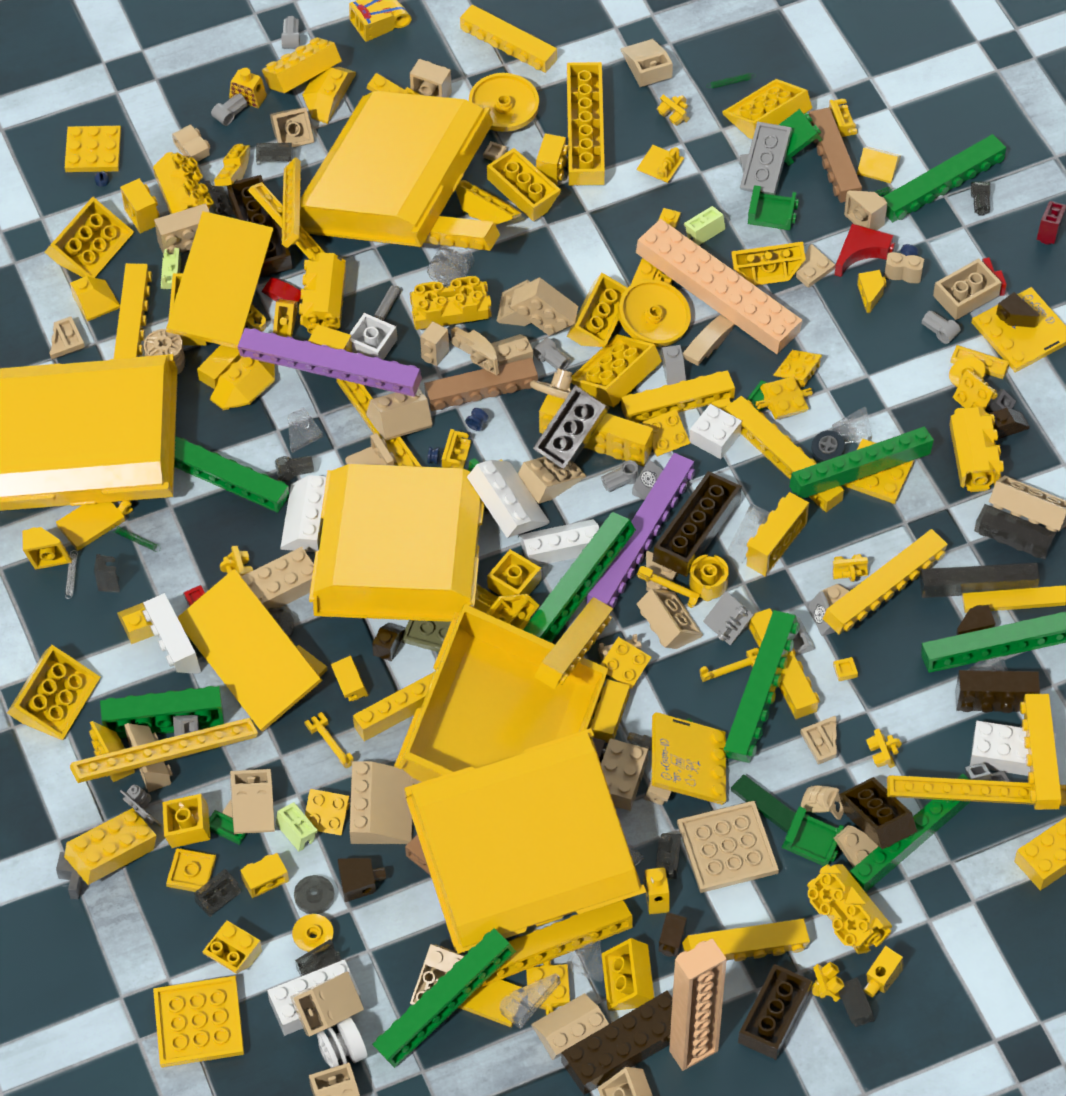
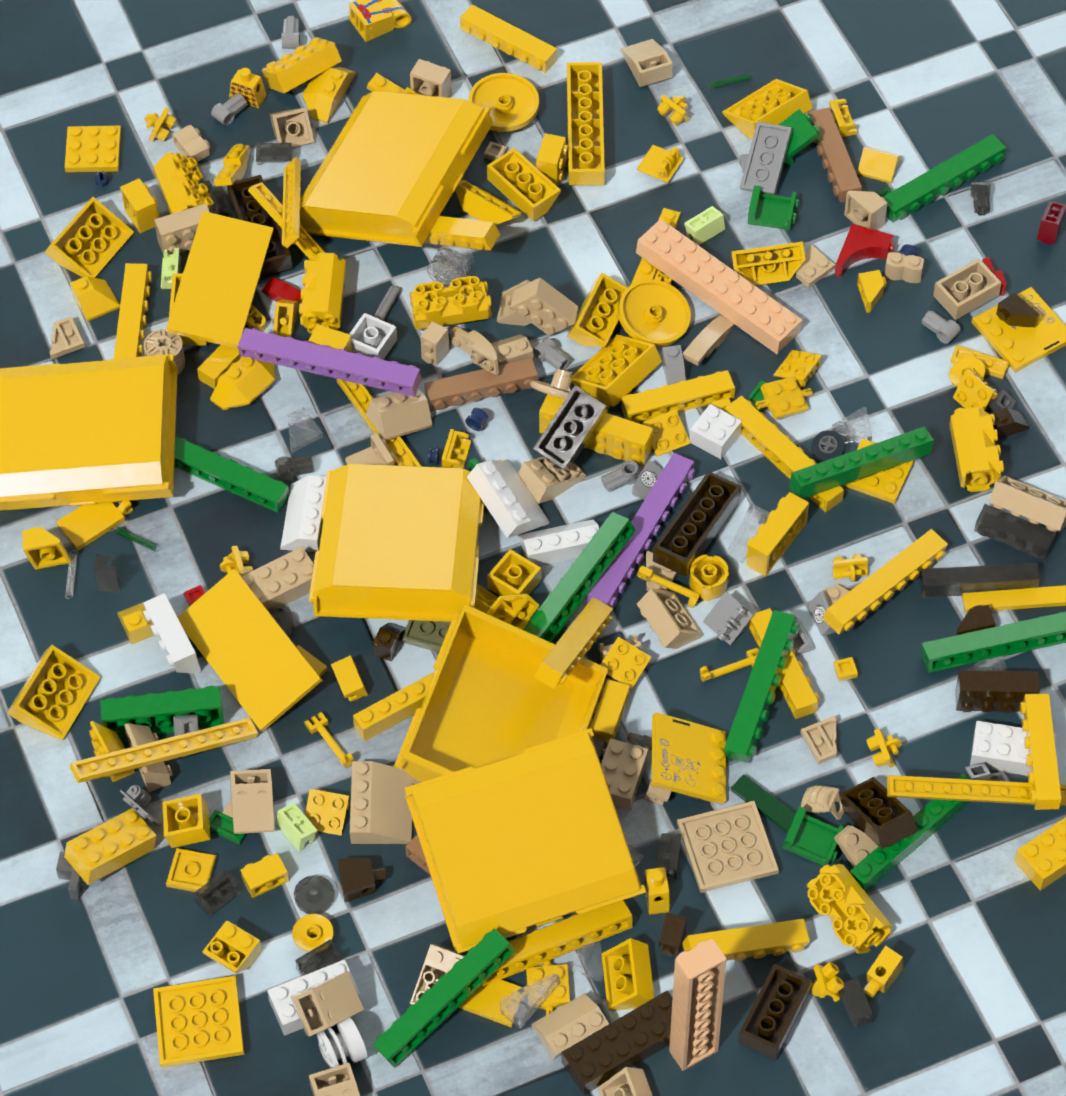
(164, 119): none -> yellow hips

